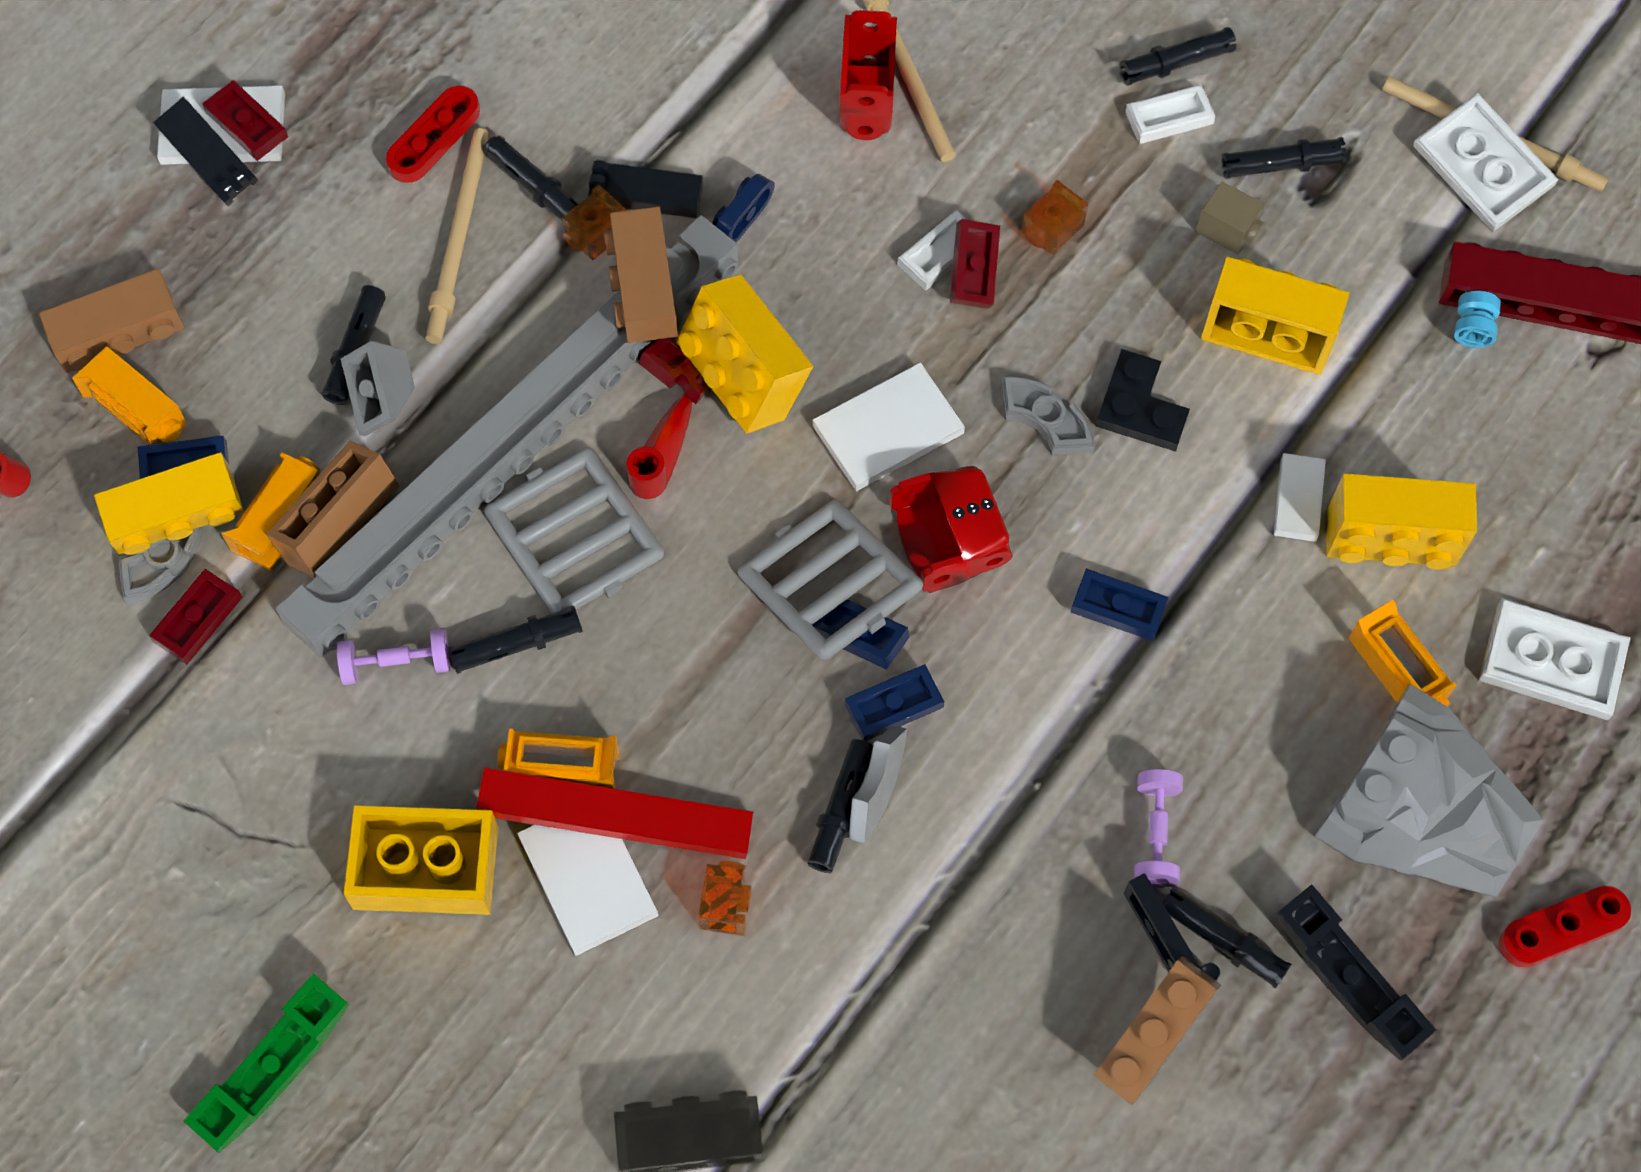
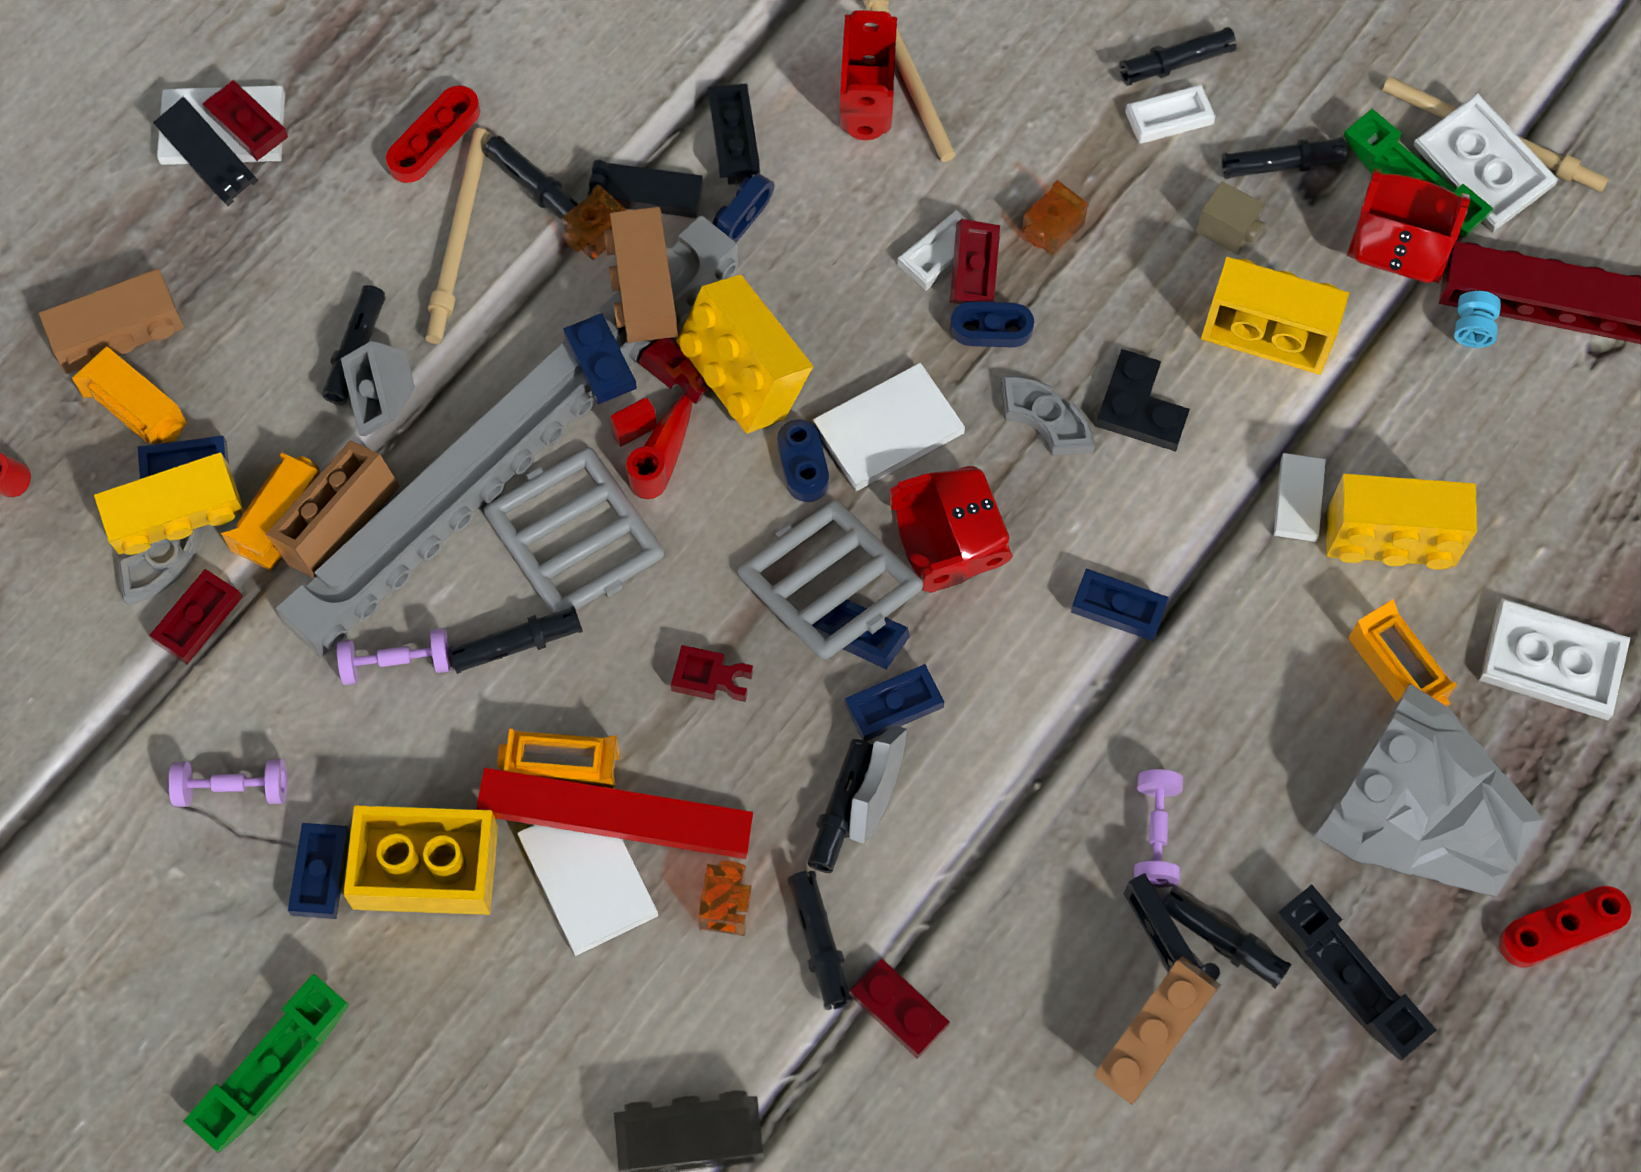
(182, 782): none -> lavender wheel
(319, 870): none -> dark blue plate
(600, 358): none -> dark blue plate
(633, 421): none -> red tile
(704, 672): none -> dark red plate
(733, 131): none -> black hinge
(801, 458): none -> dark blue plate
(825, 957): none -> black pin
(899, 1008): none -> dark red plate
(991, 324): none -> dark blue plate
(1378, 147): none -> green slope
(1407, 226): none -> red piece

